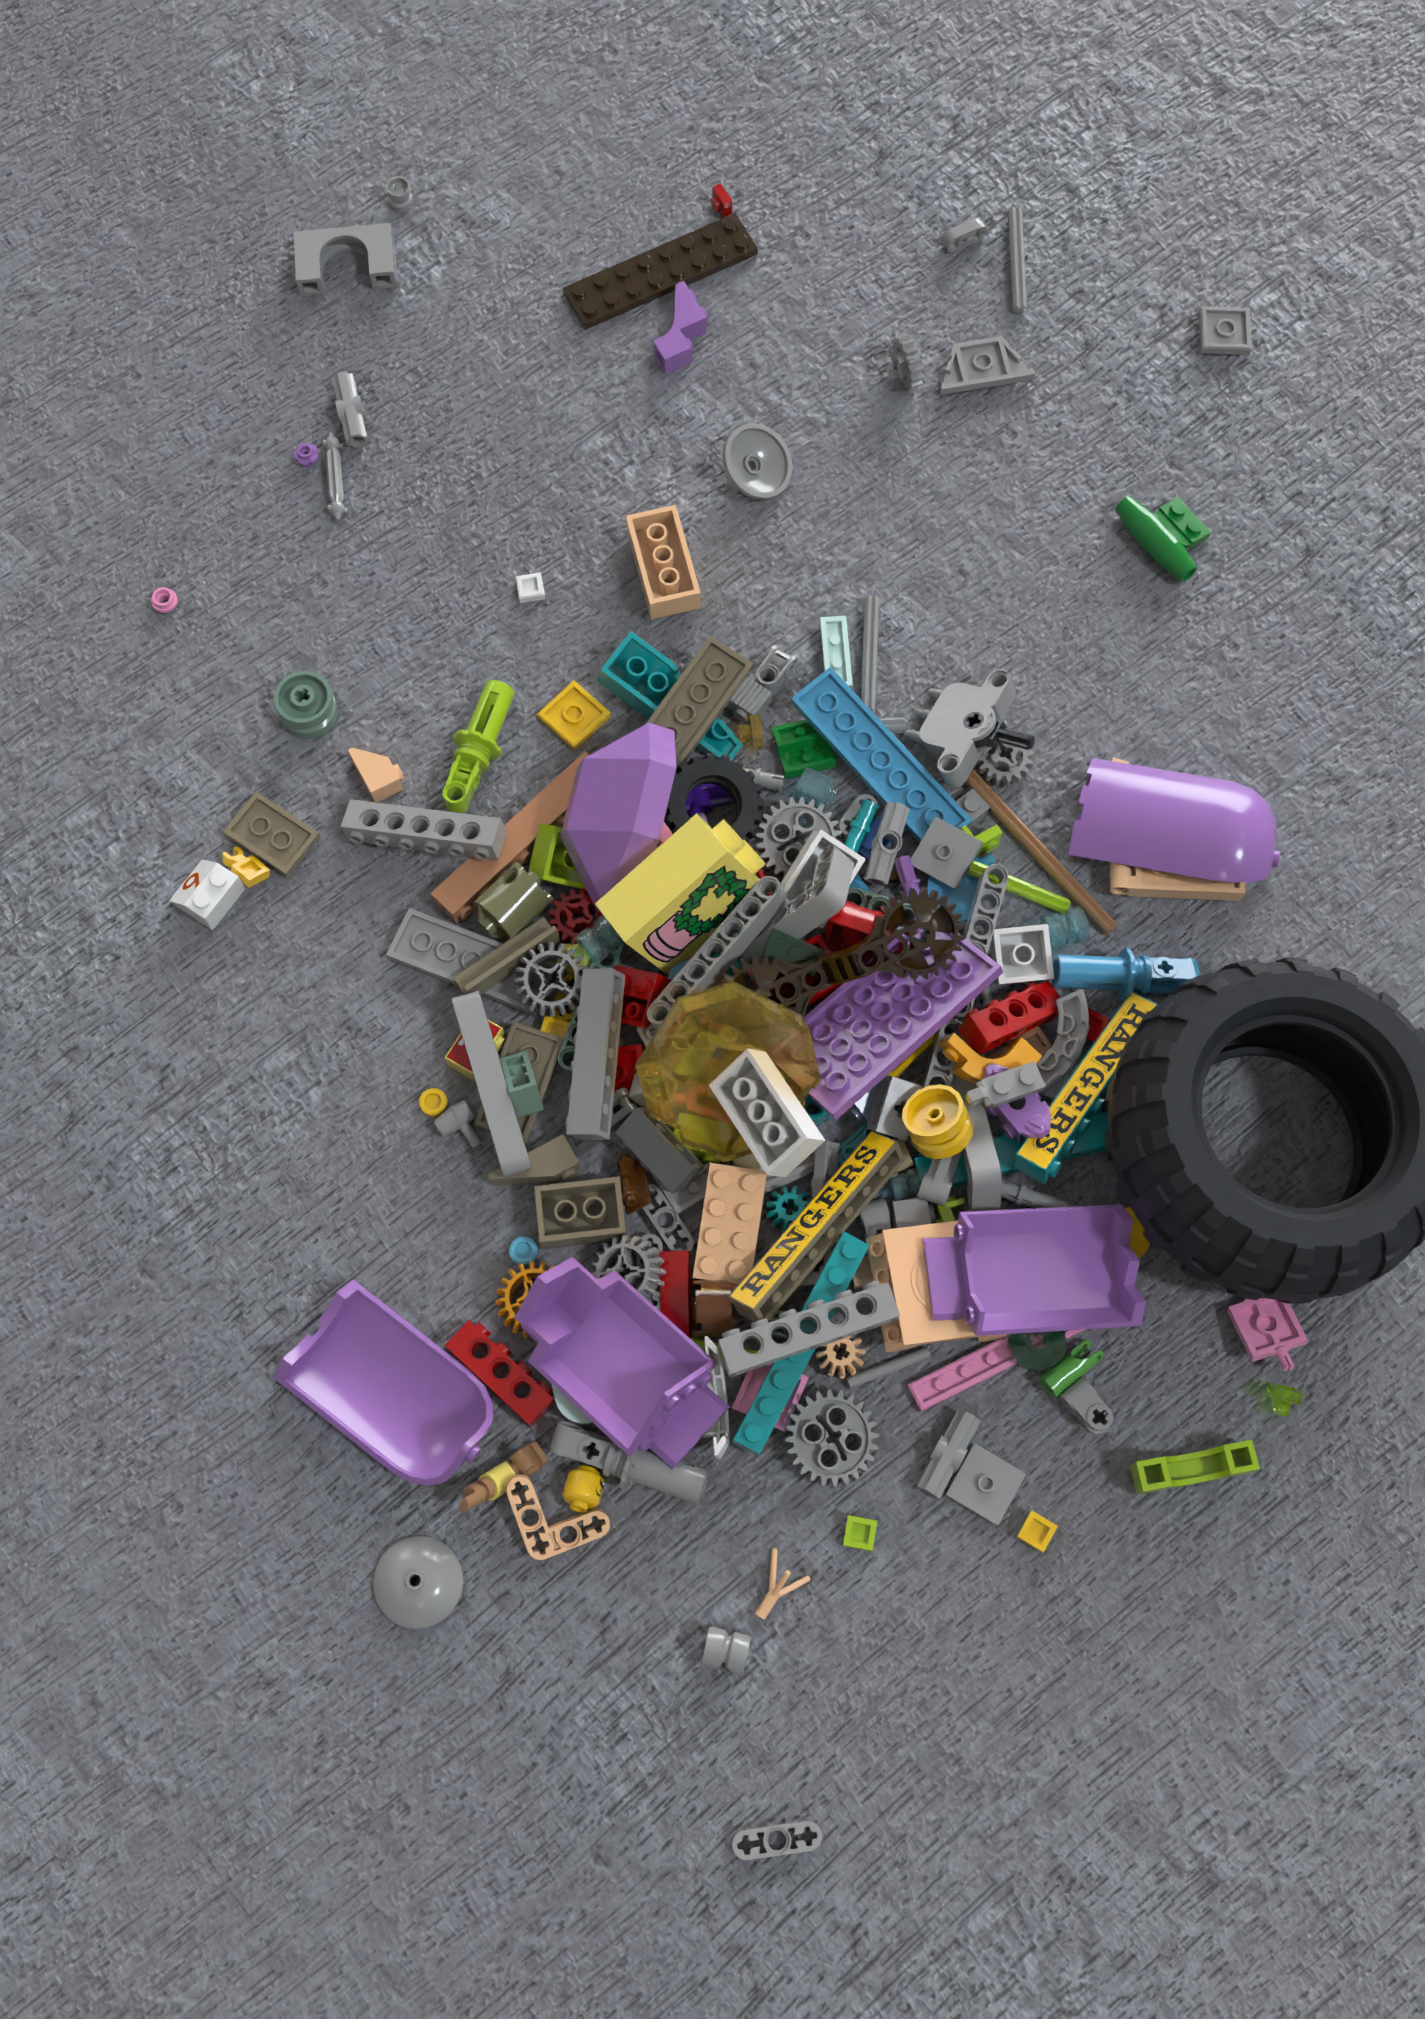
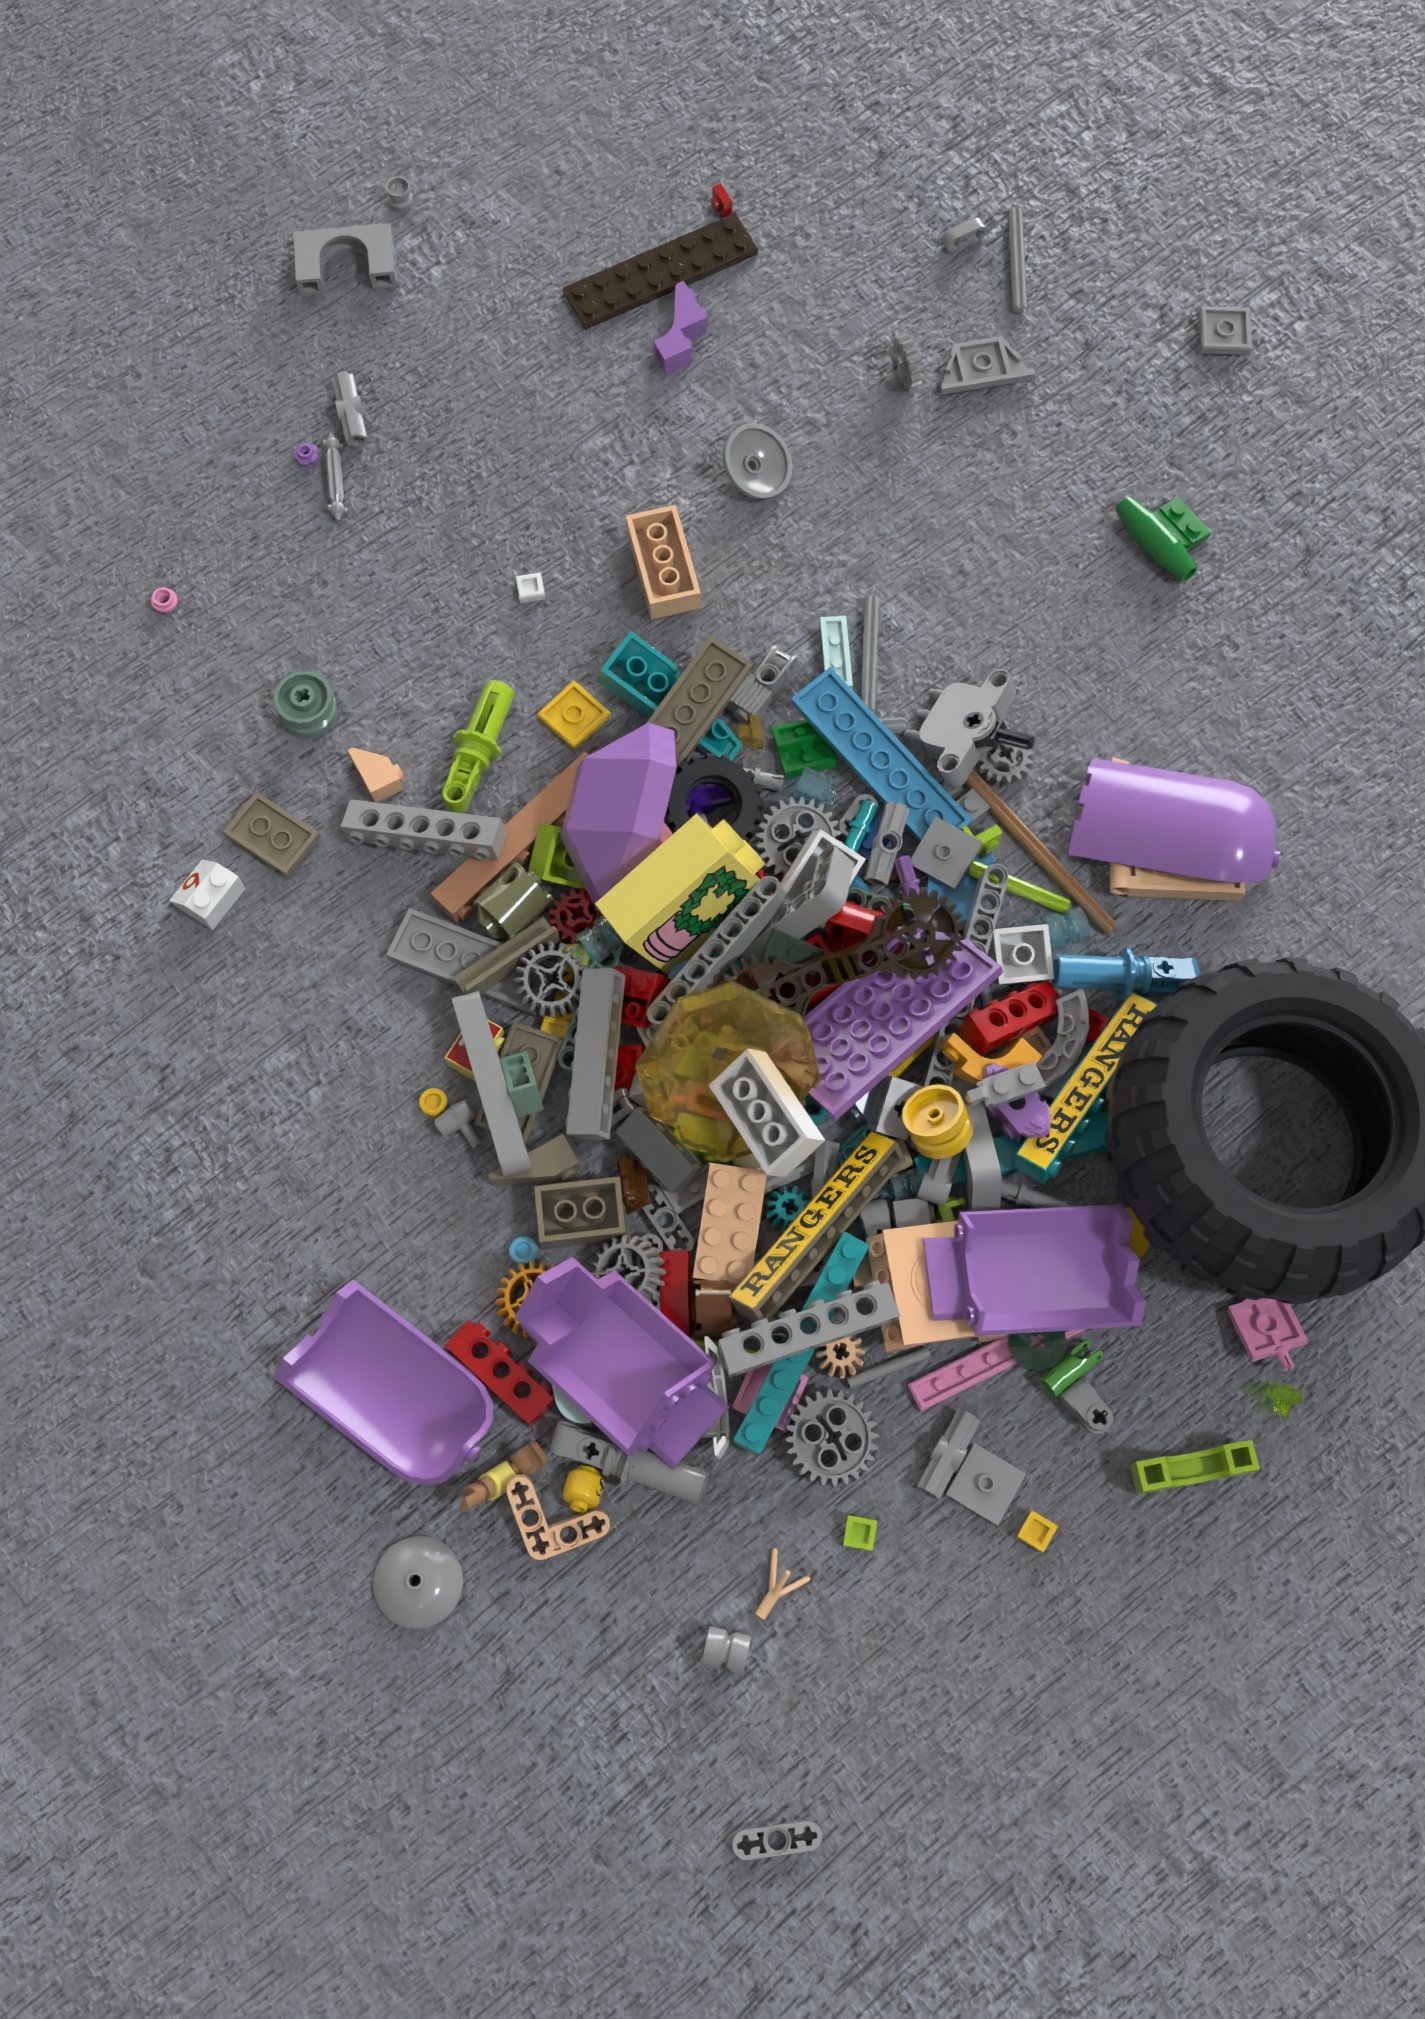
(248, 868): yellow plate -> none

